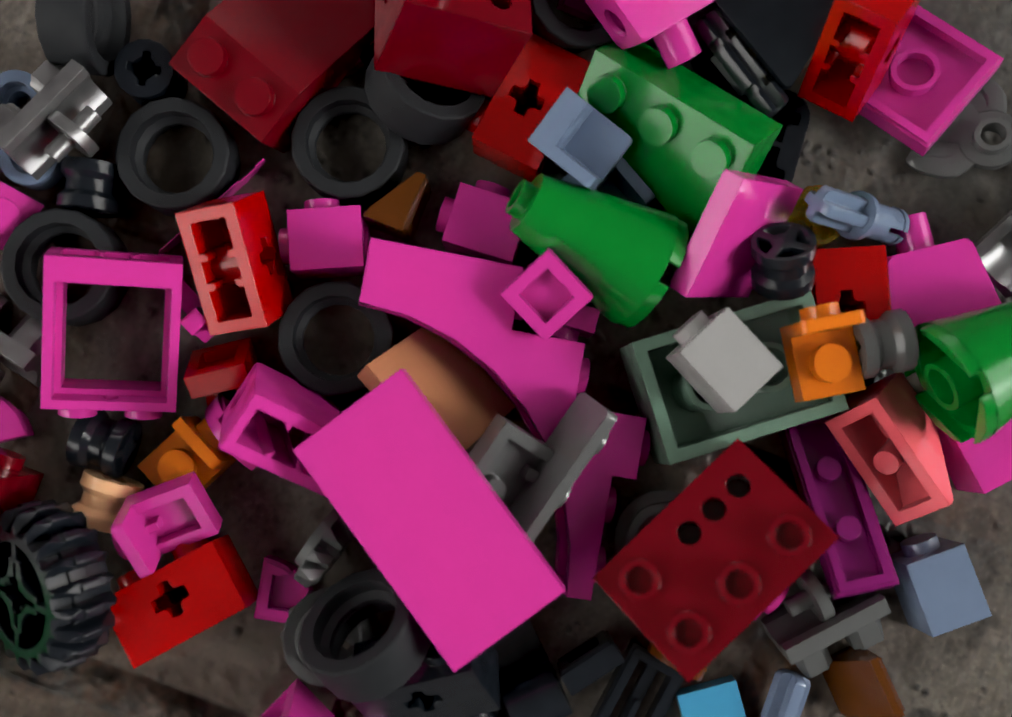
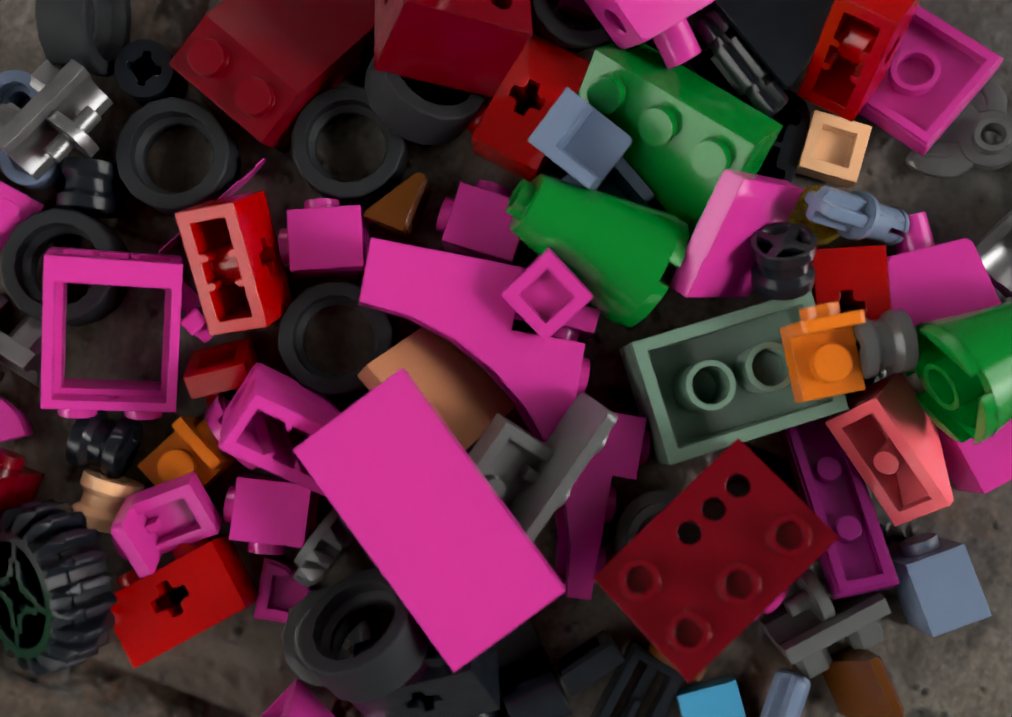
(270, 513): none -> dark pink brick
(722, 359): light grey brick -> none
(833, 149): none -> light nougat plate

